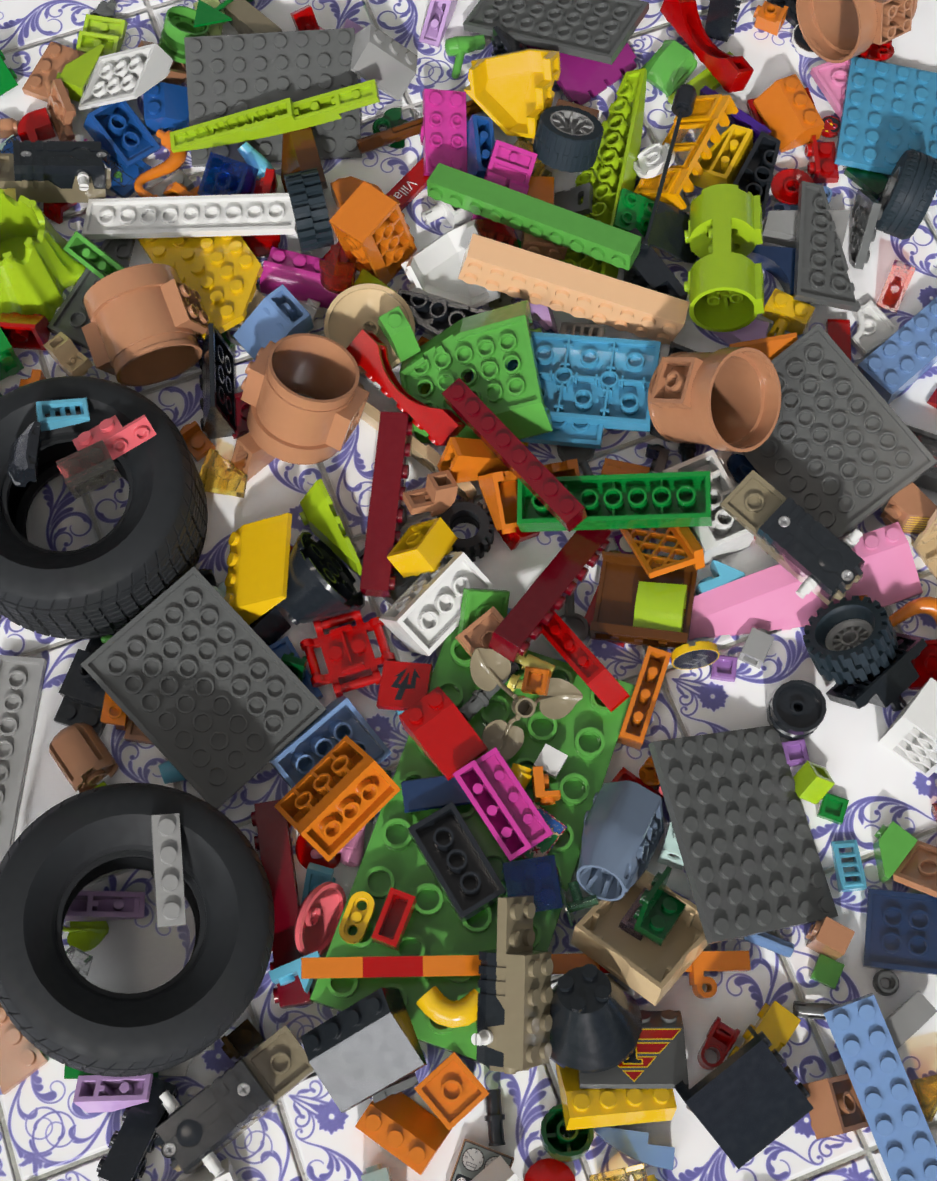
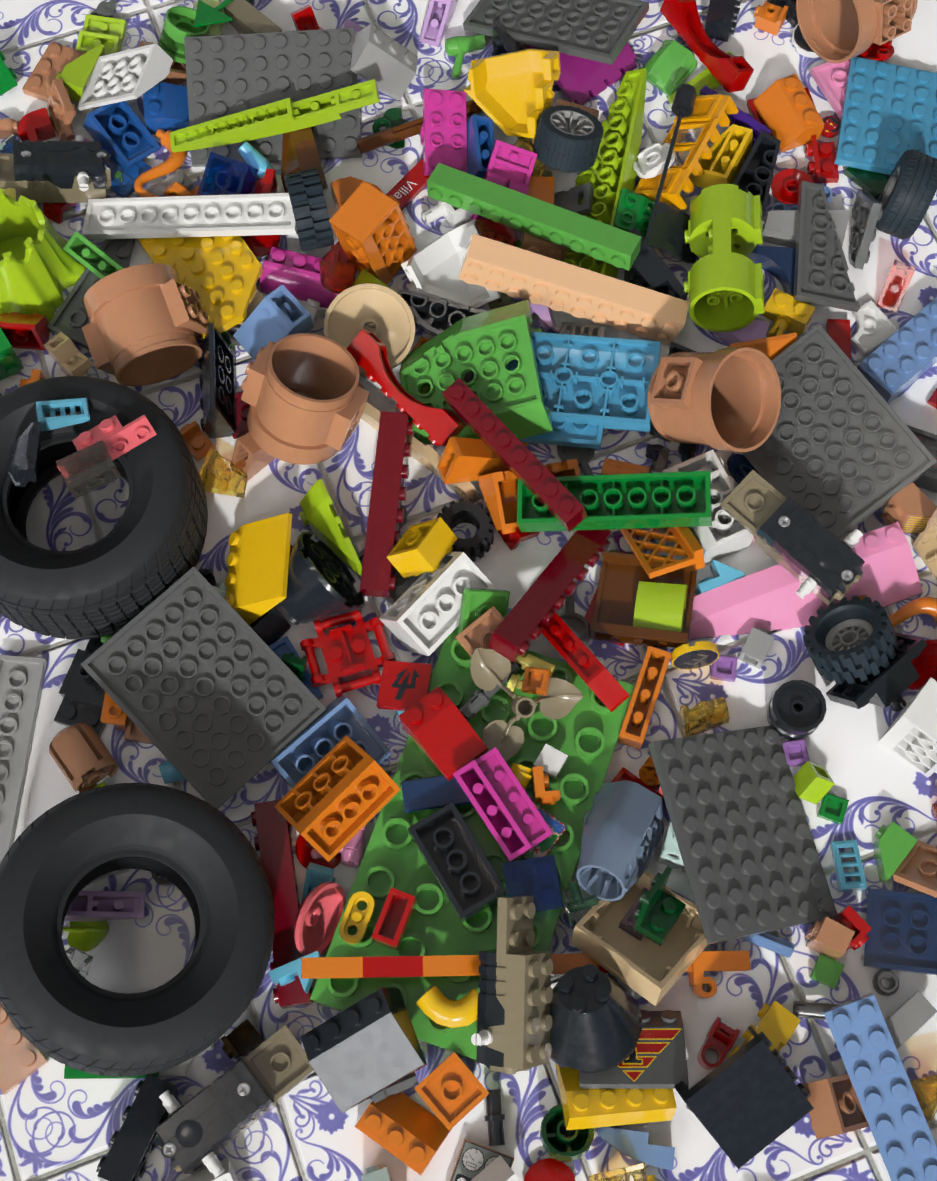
(110, 1093): lavender slope -> none
(168, 870): light grey plate -> none
(399, 334): bright green slope -> none
(435, 497): nougat brick -> none
(703, 716): none -> clear yellow slope
(852, 920): none -> red bracket

